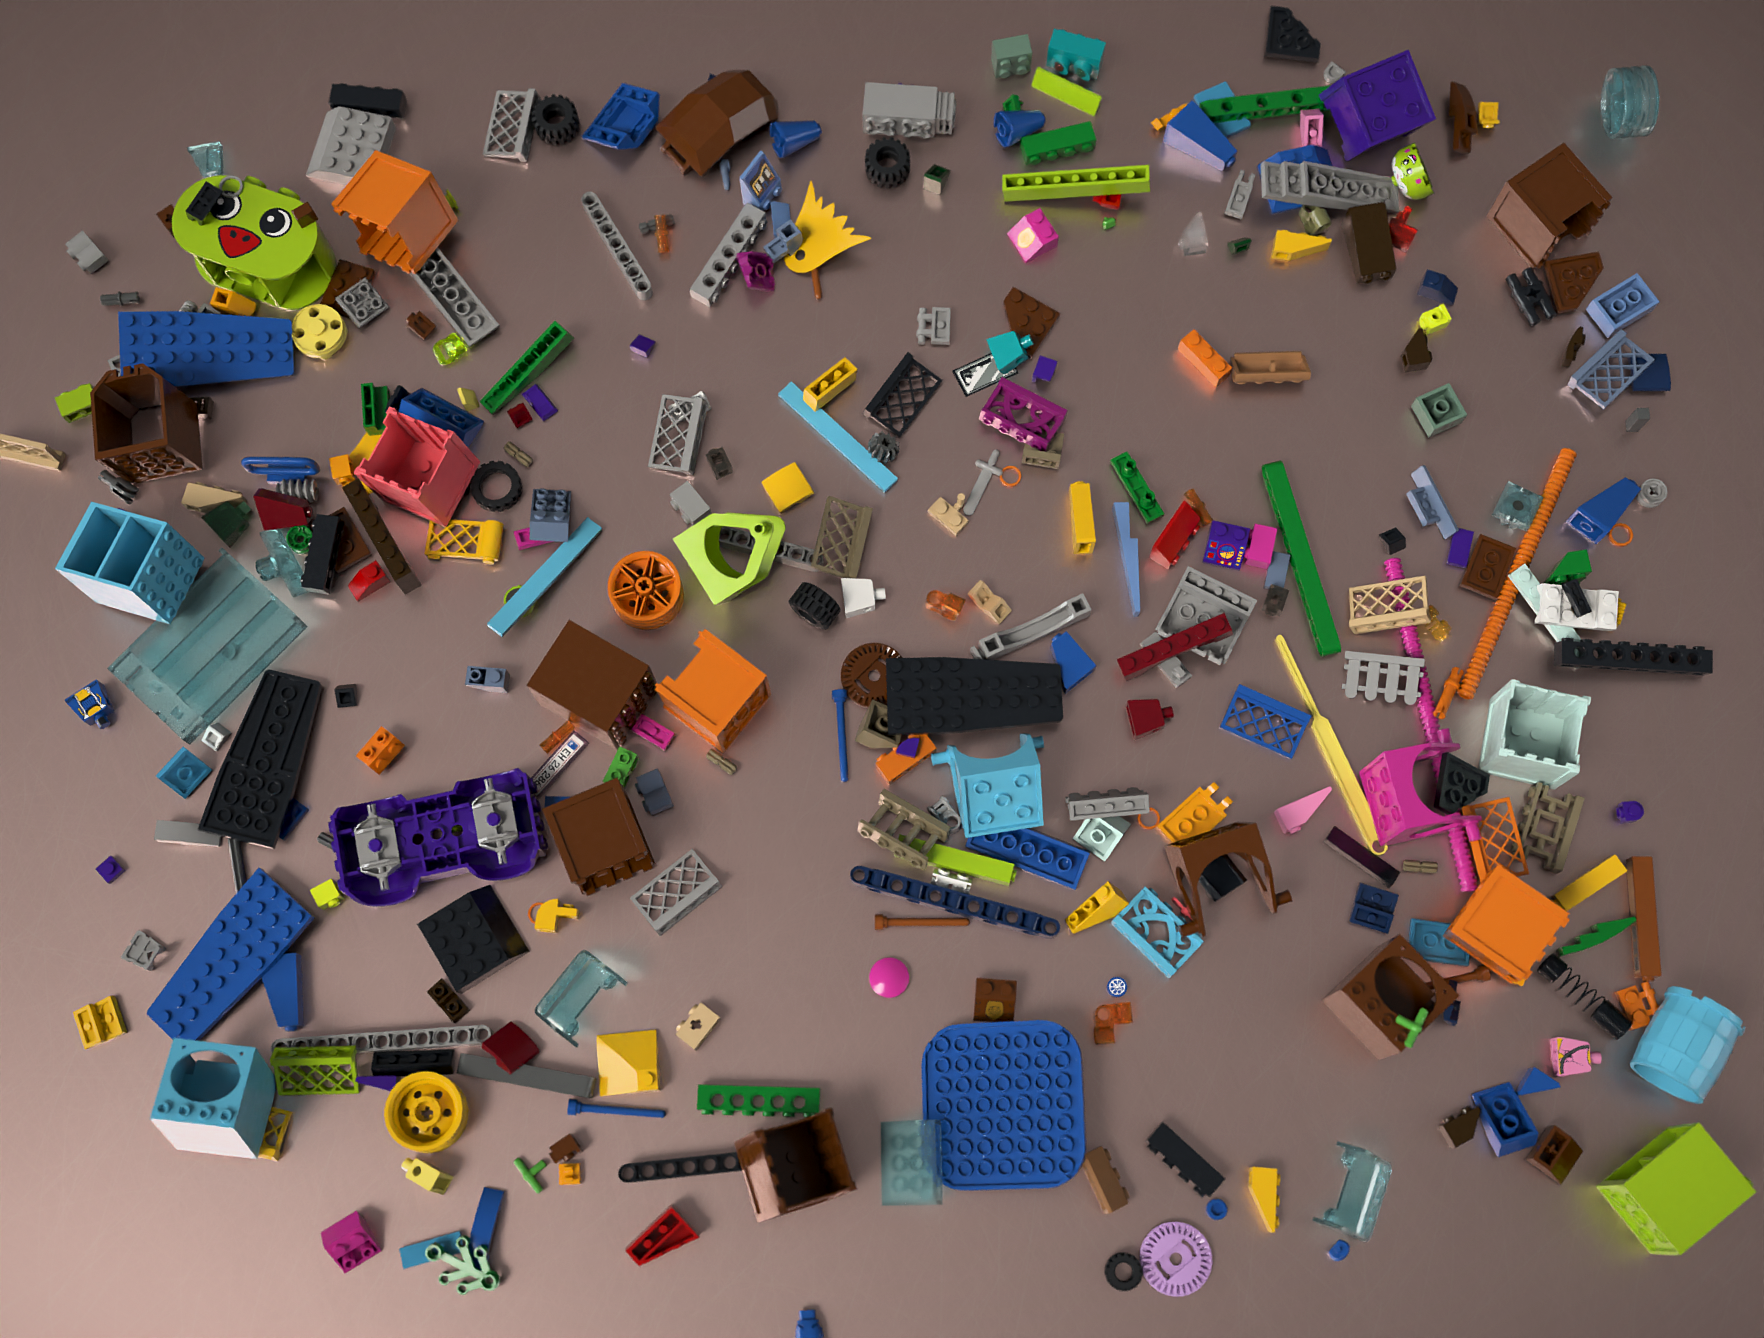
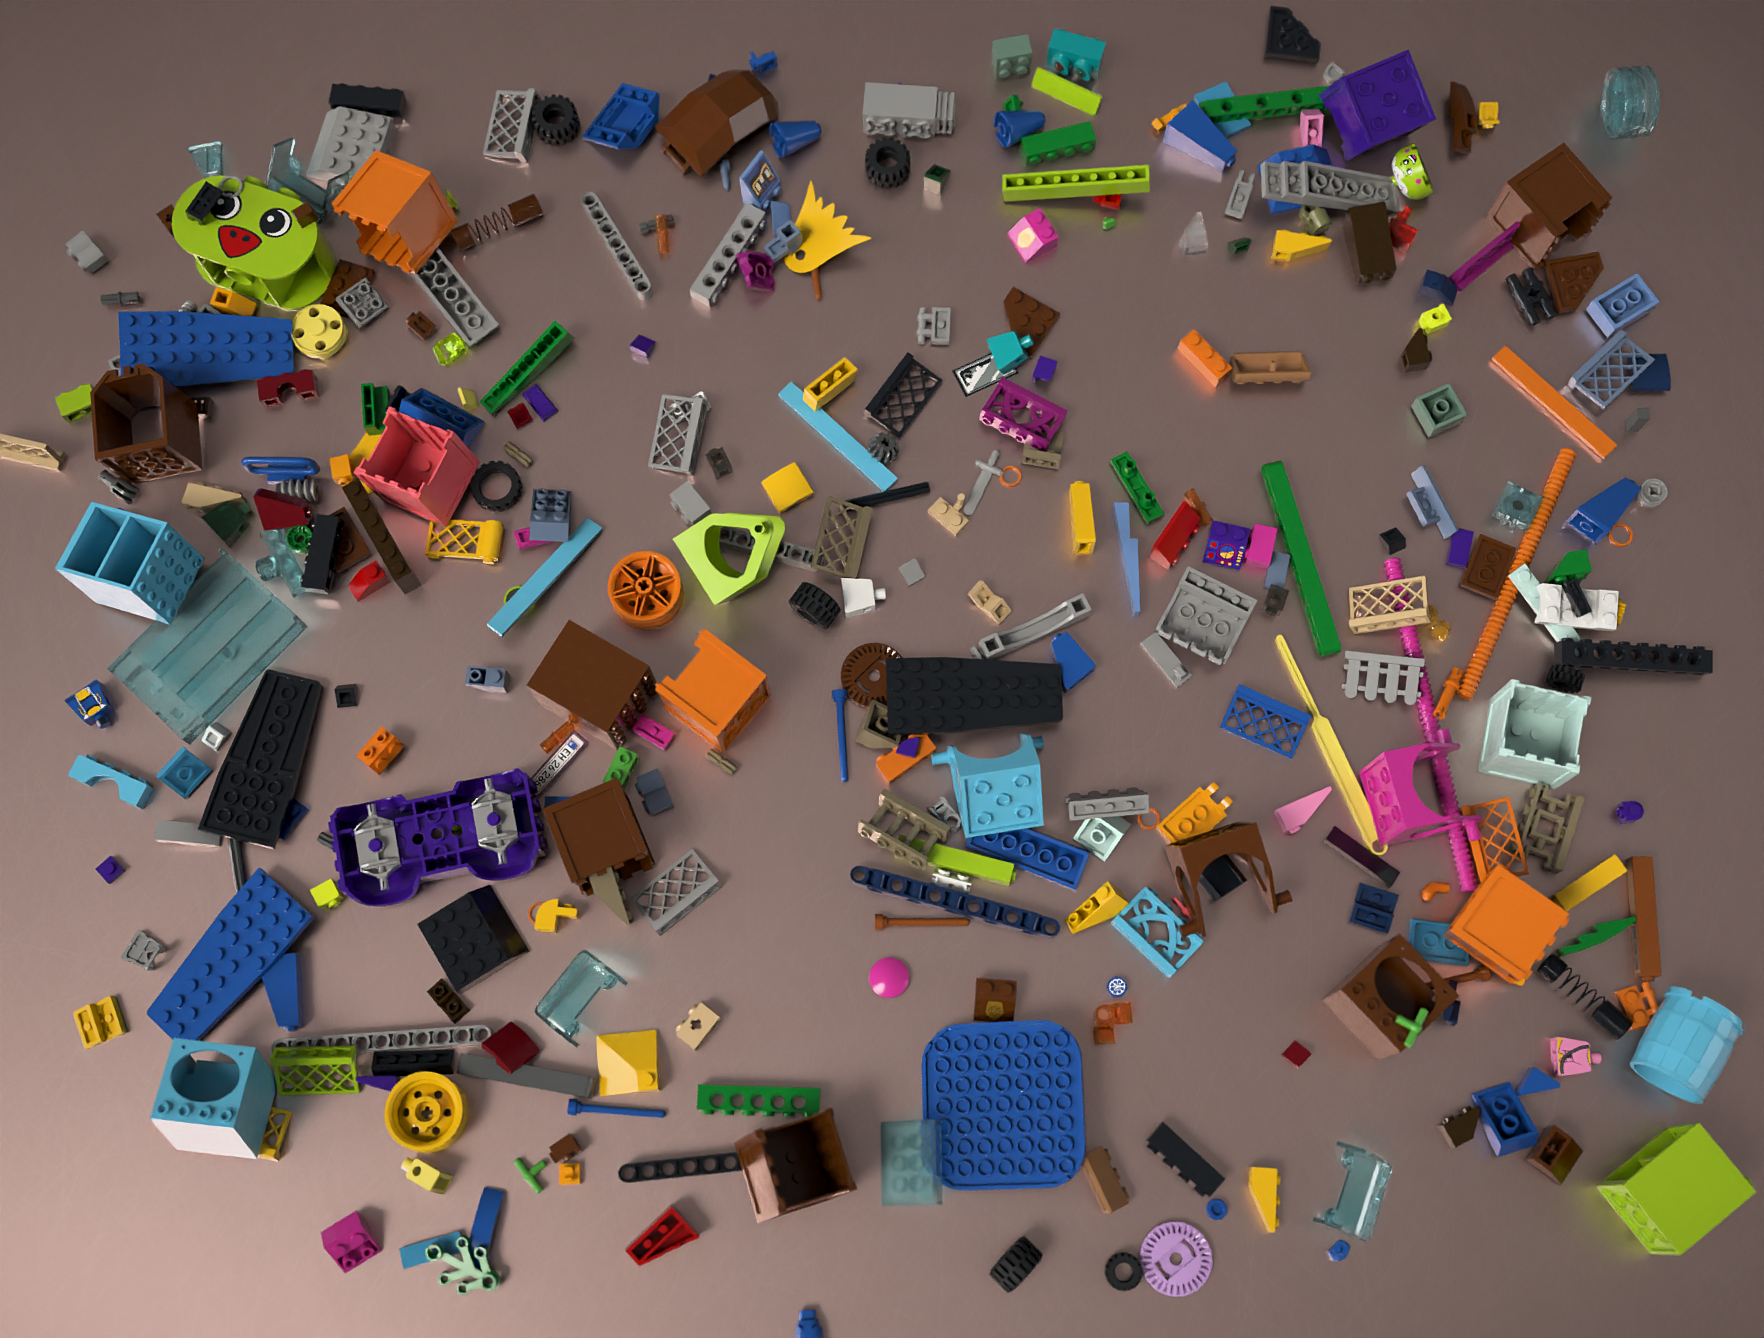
(130, 790): none -> medium azure arch
(272, 388): none -> dark red arch
(286, 172): none -> clear light blue windscreen
(521, 212): none -> reddish brown piece
(607, 890): none -> dark tan slope
(764, 63): none -> blue bracket
(890, 495): none -> black axle
(911, 572): none -> light grey slope
(948, 606): clear orange piece -> none
(1016, 1264): none -> black tyre
(1147, 716): dark red torso -> none
(1165, 649): dark red arch -> none
(1296, 1054): none -> dark red slope
(1424, 866): dark tan piece -> none
(1432, 888): none -> orange arm
(1458, 784): black plate -> none
(1484, 259): none -> magenta fence
(1554, 402): none -> orange tile
(1565, 678): none -> black tyre
(1571, 351): dark brown slope -> none

